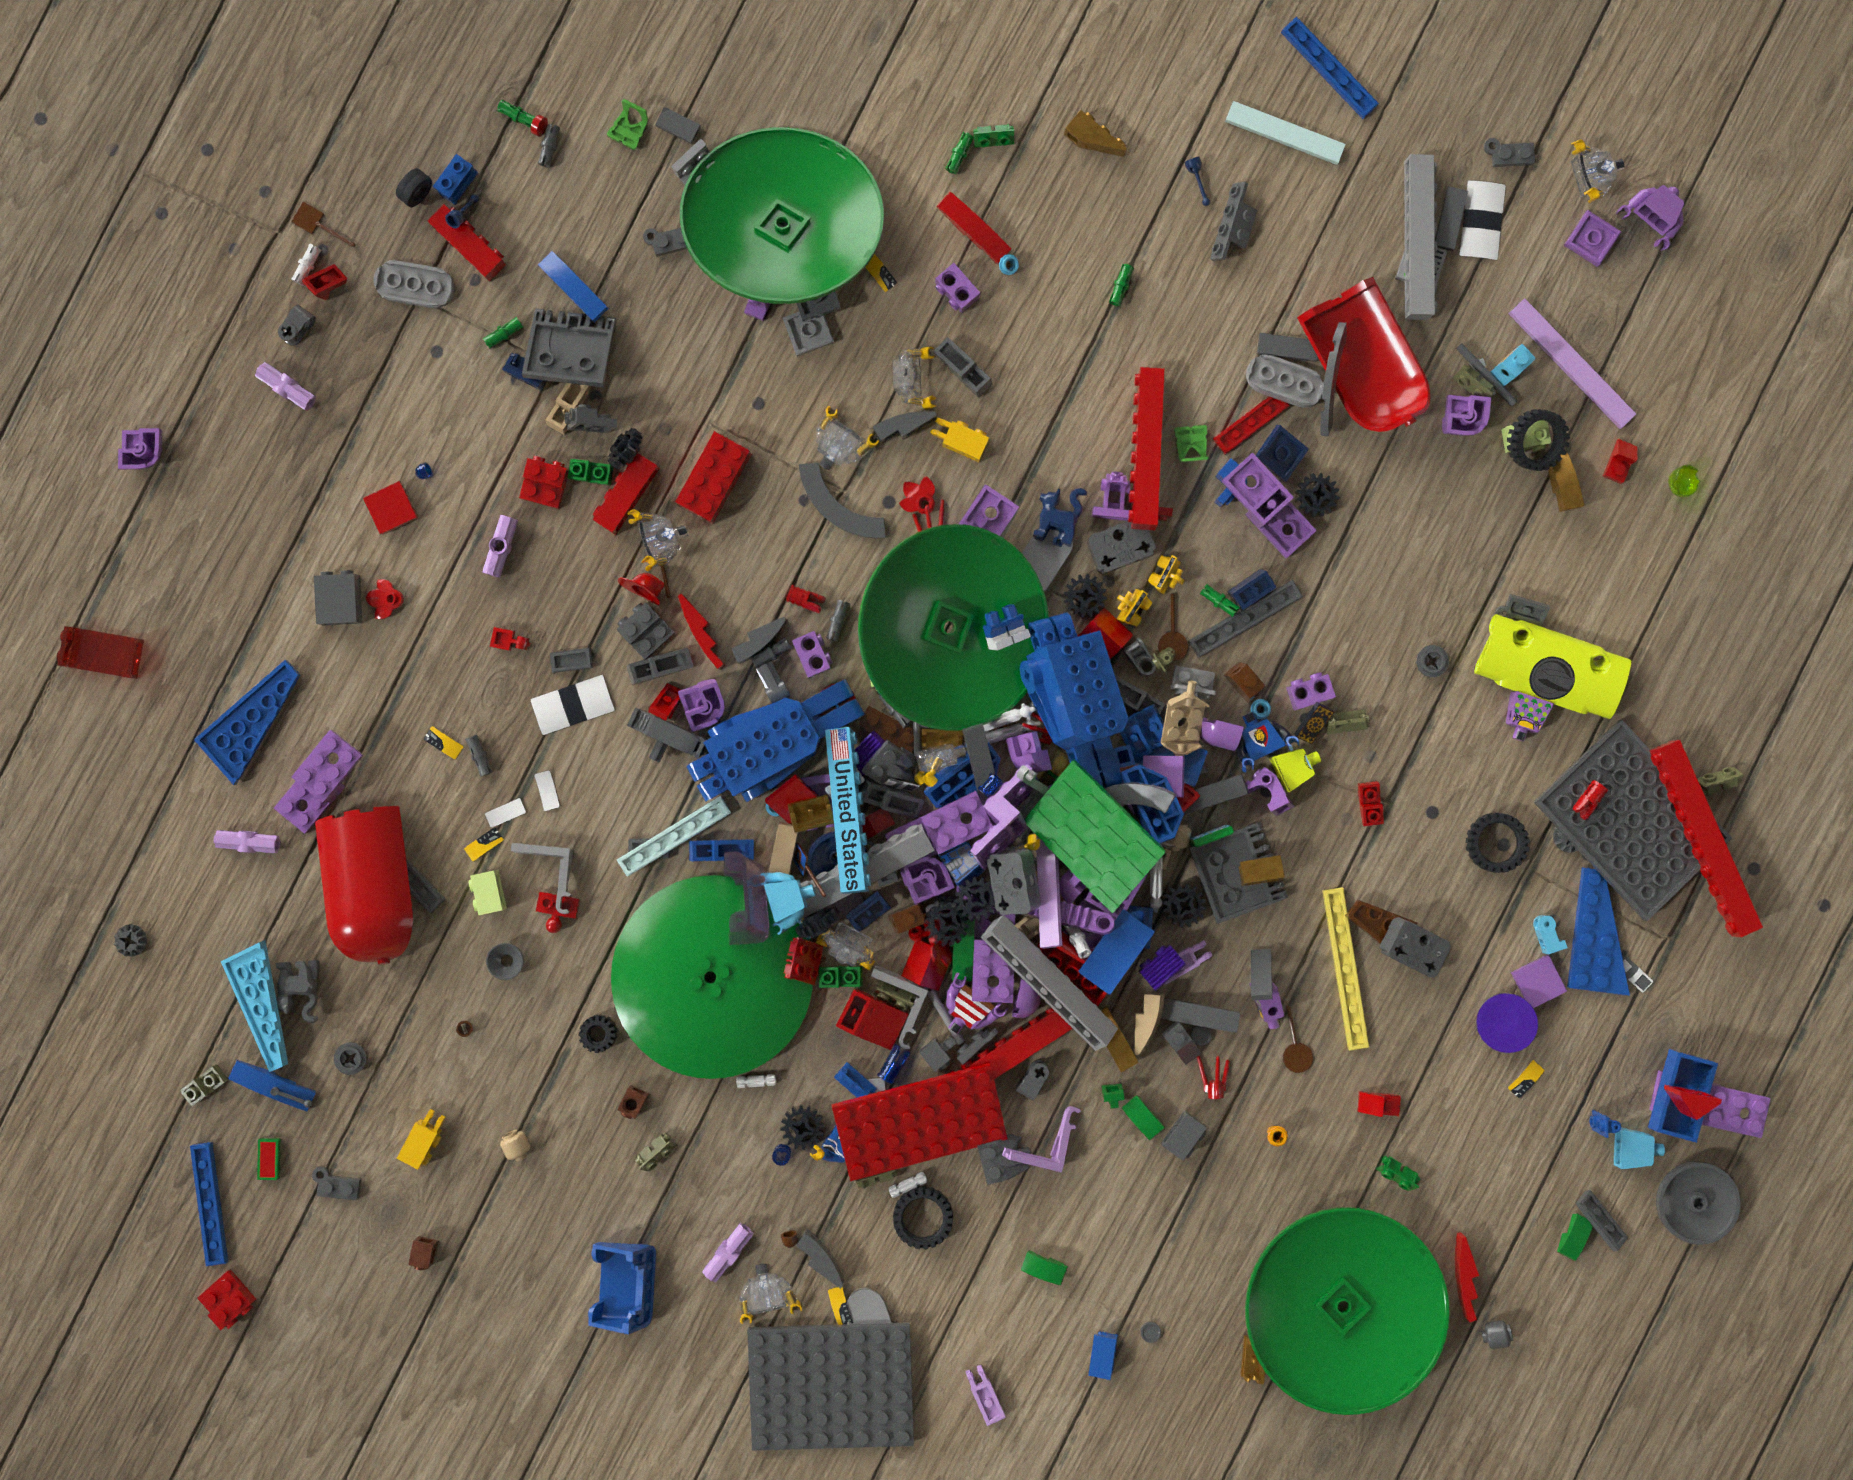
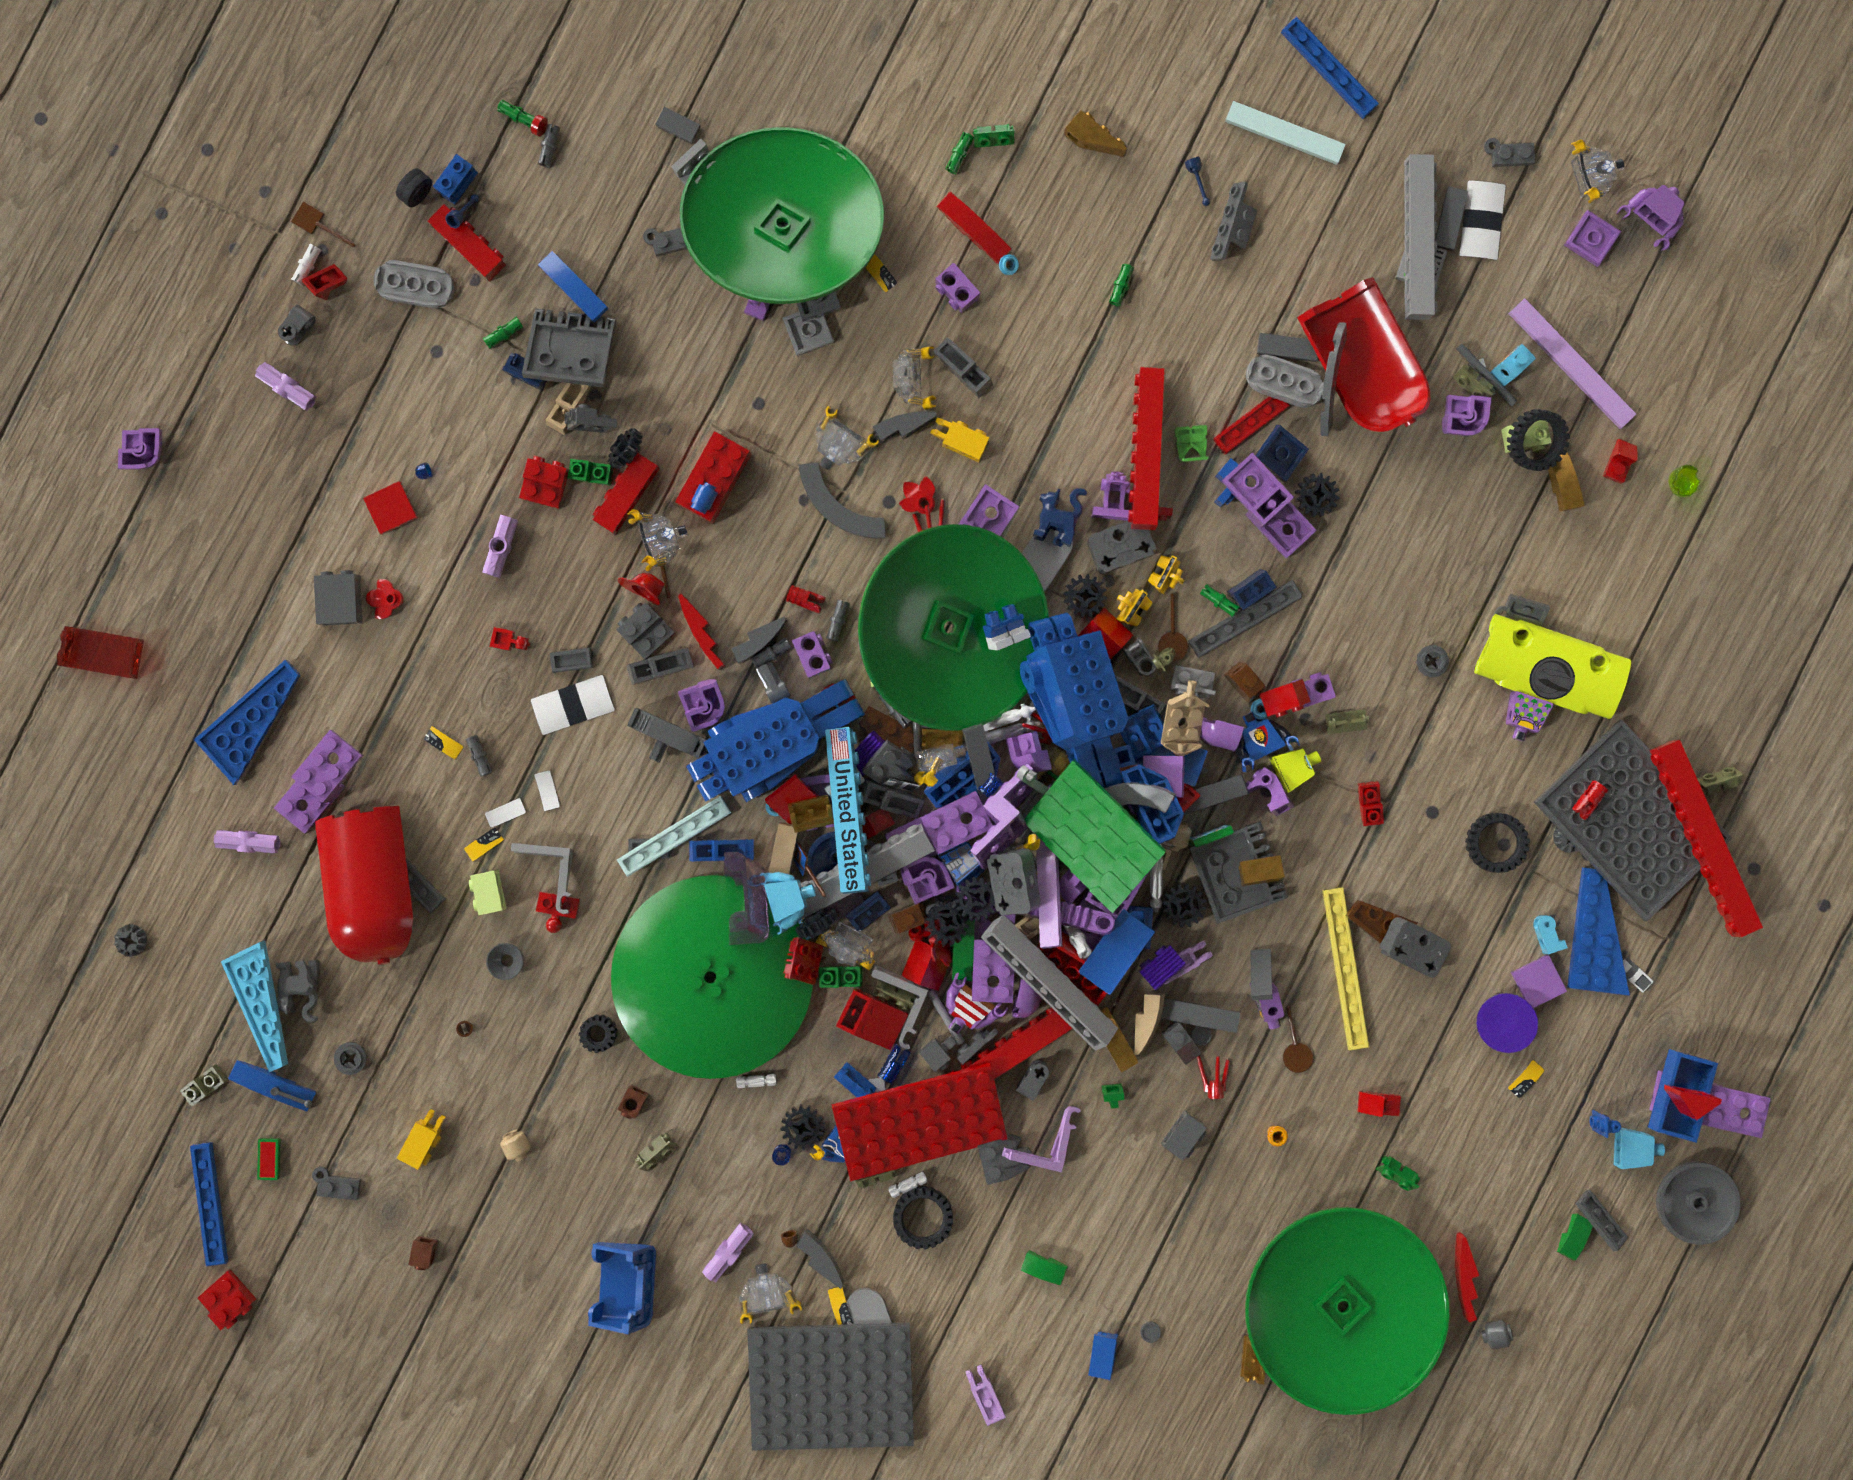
(627, 133): bright green piece -> none
(665, 702): red slope -> none
(704, 498): none -> blue brick
(1143, 1118): green slope -> none
(1285, 697): none -> red piece
(1314, 723): tile -> none

